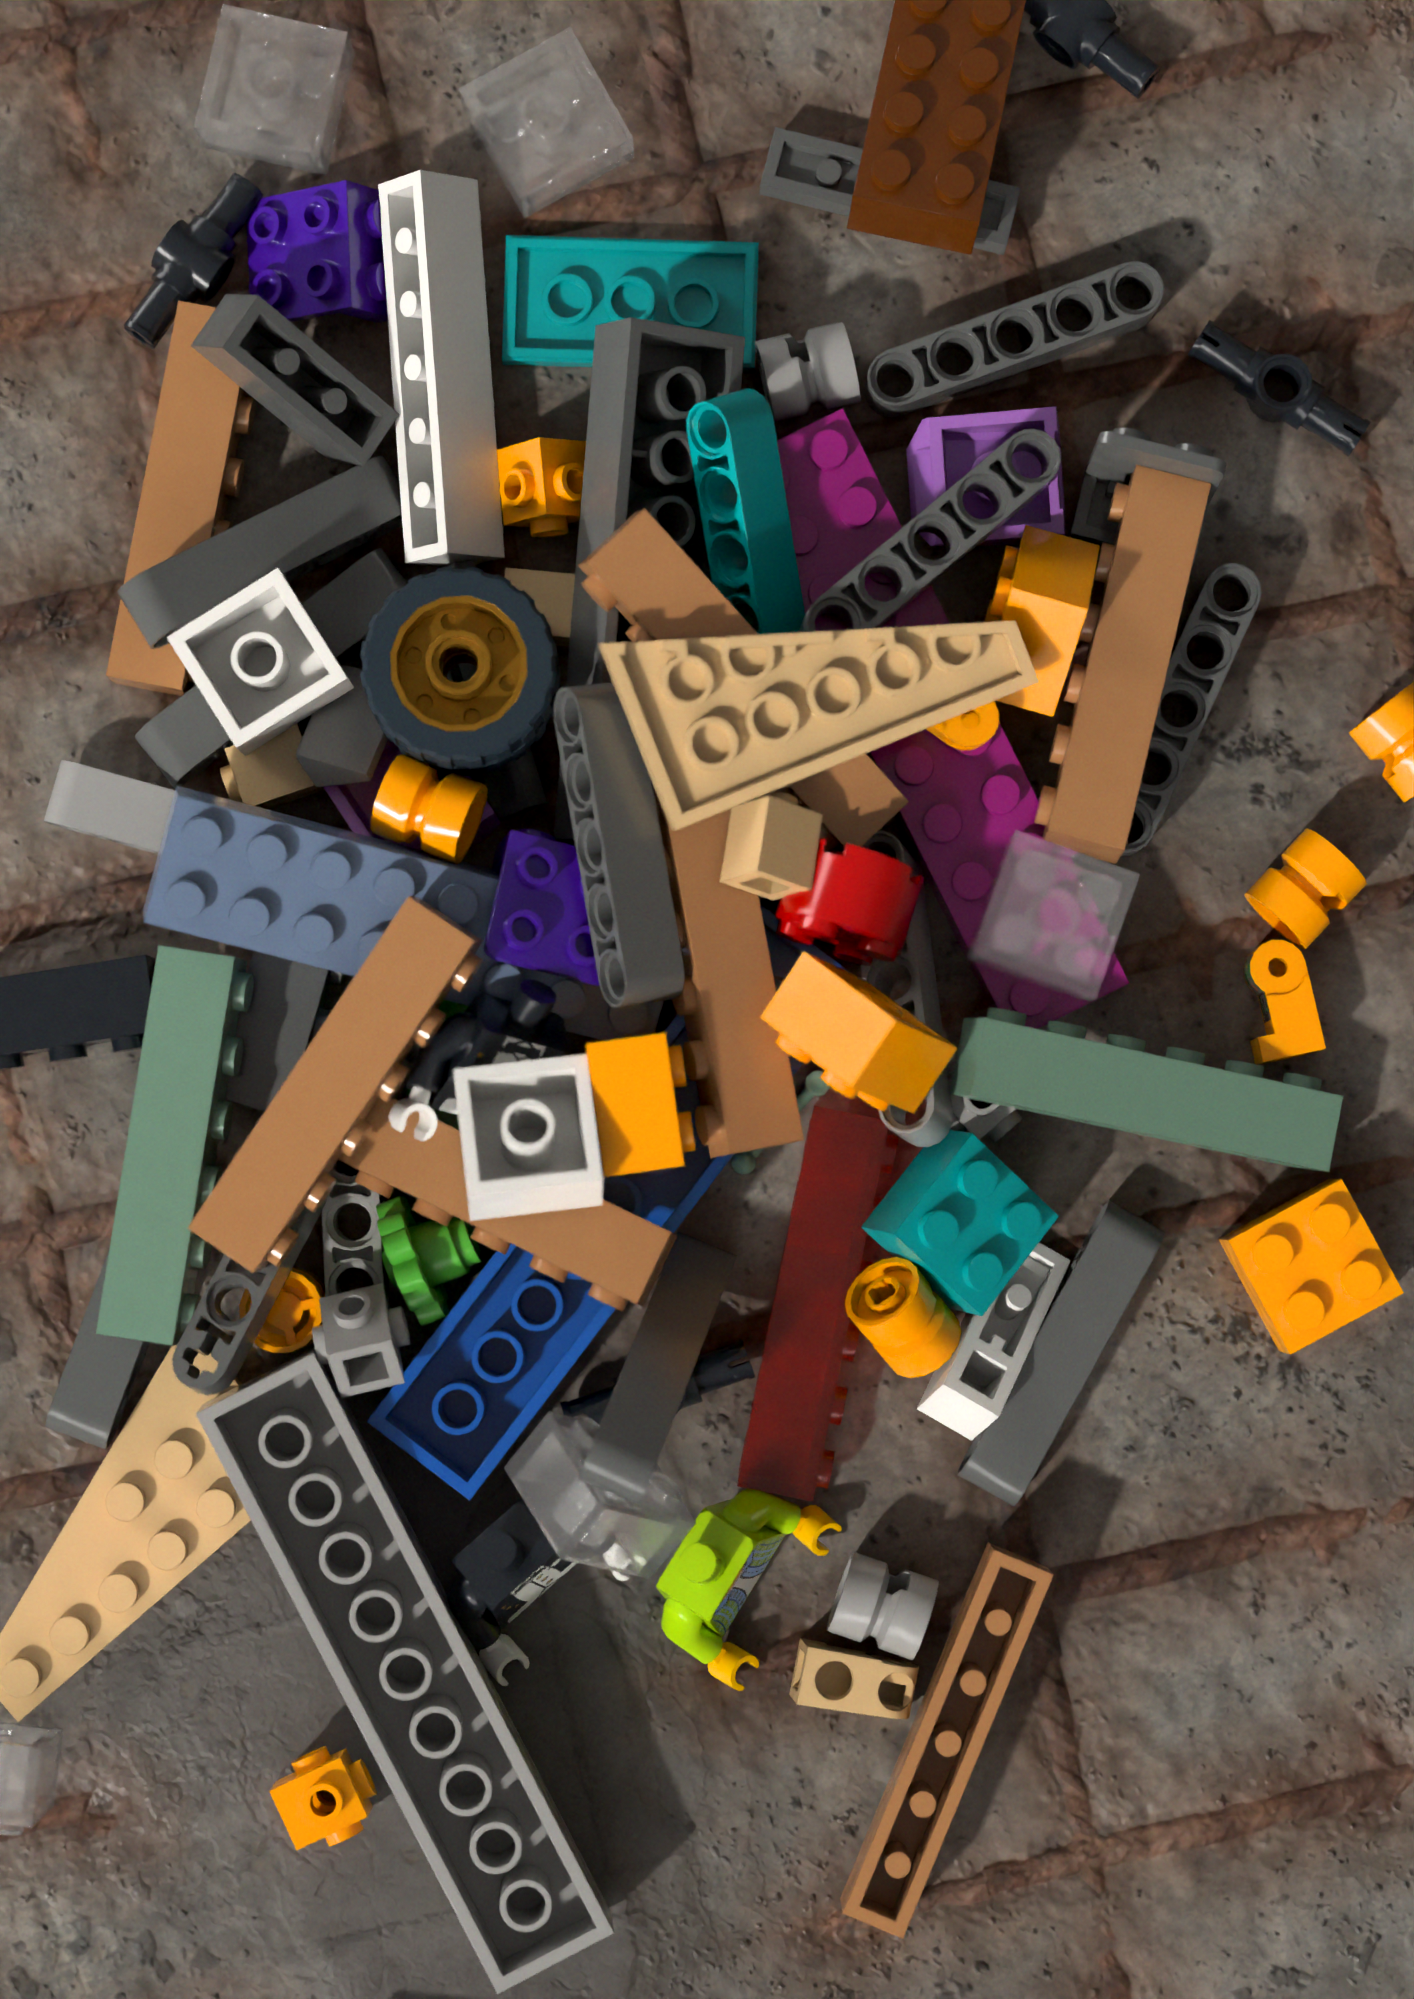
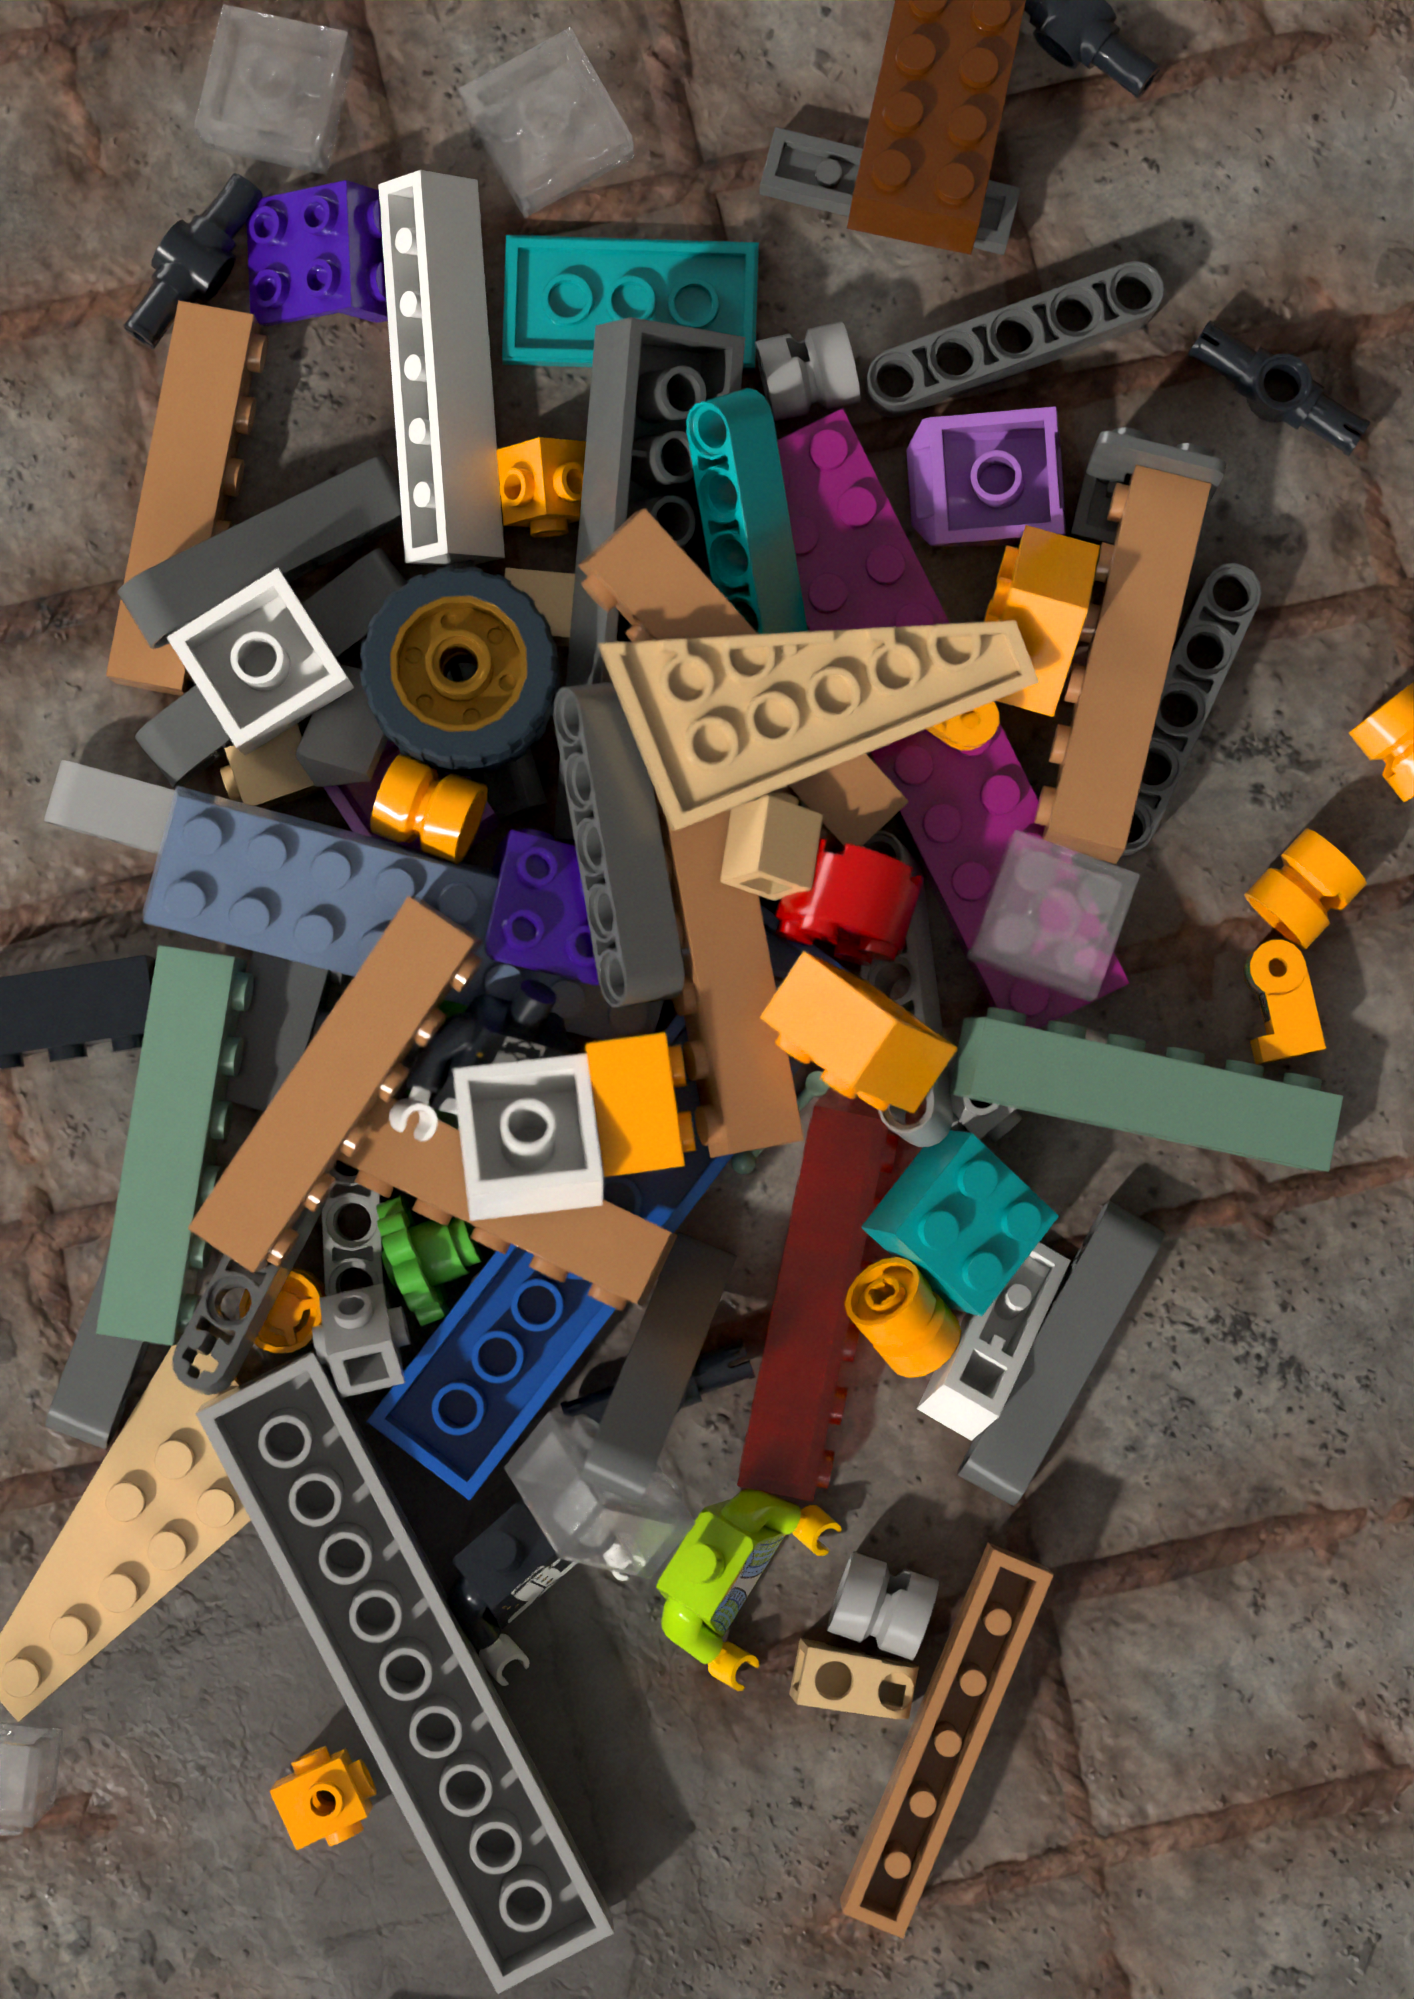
(294, 379): dark grey brick -> none
(948, 521): dark grey beam -> none
(1311, 1266): light orange brick -> none

